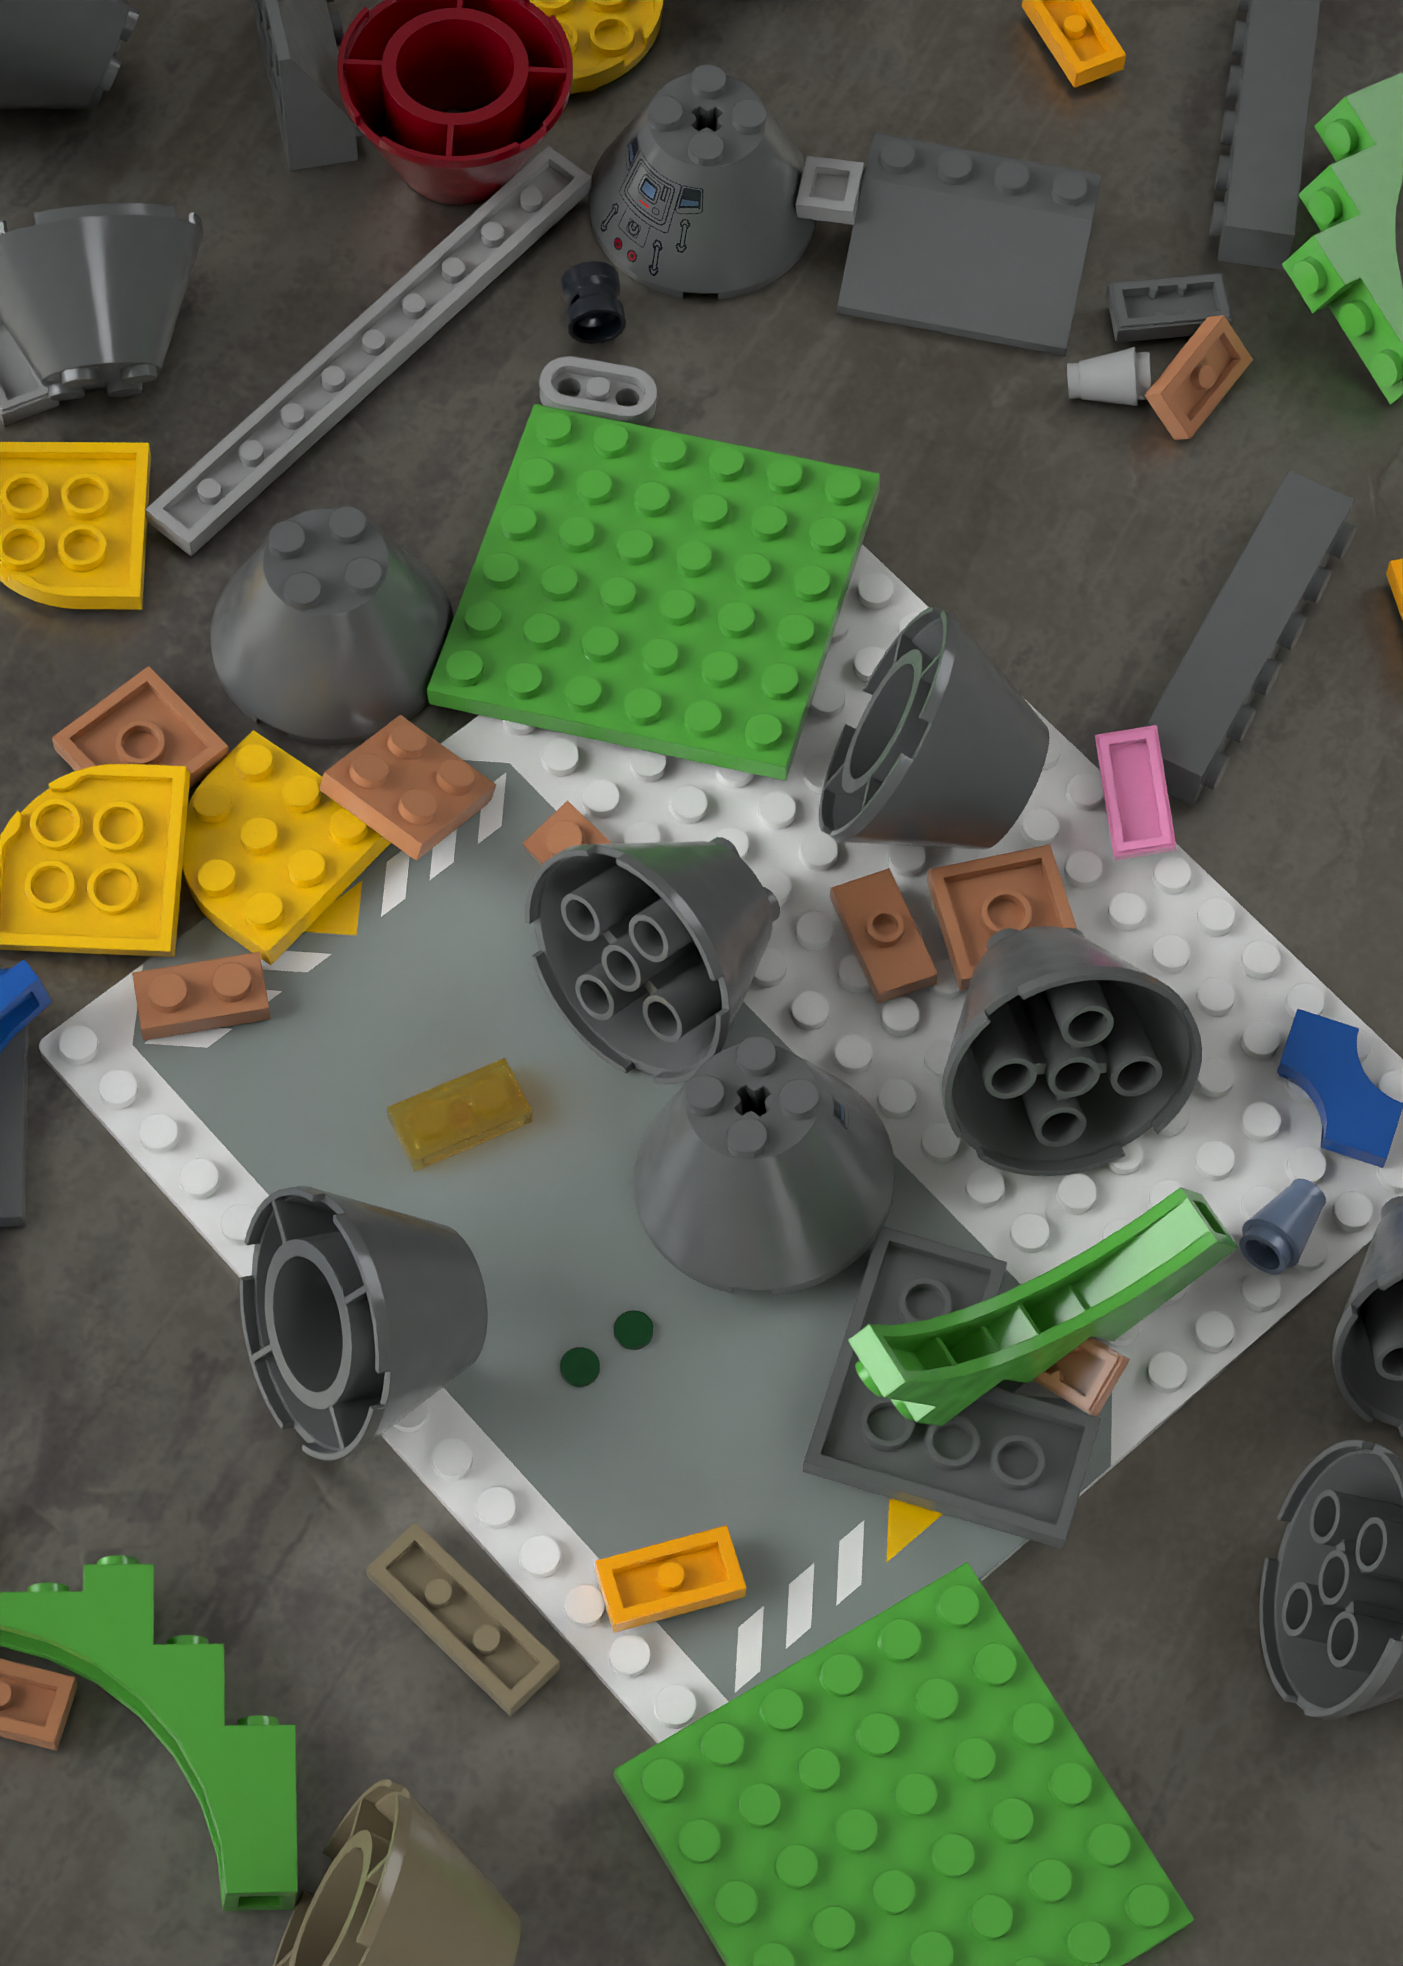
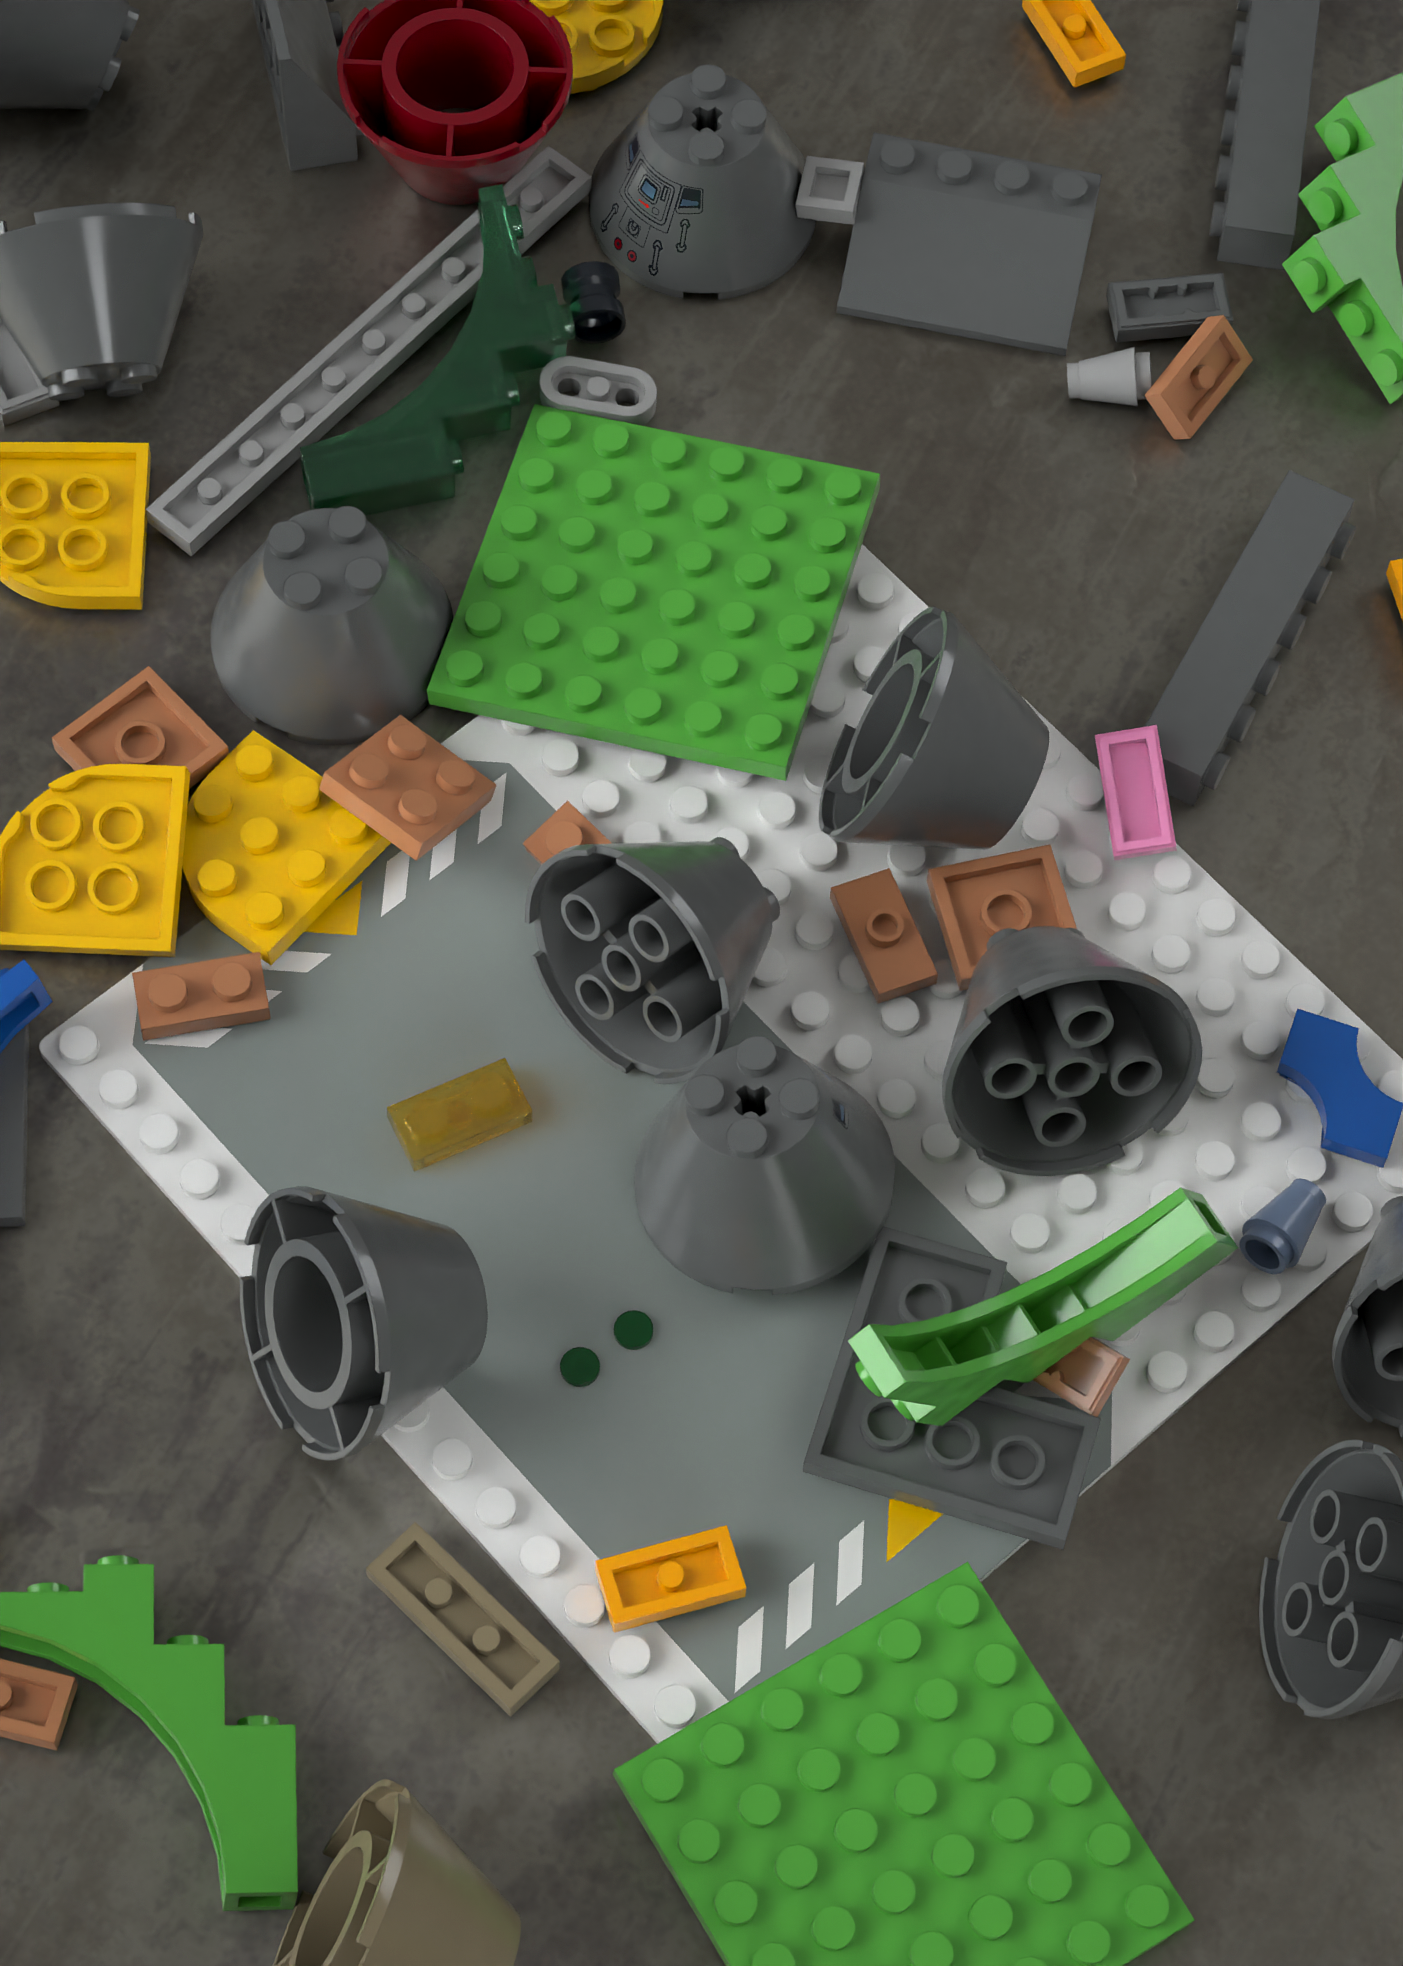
(414, 447): none -> clear green arch

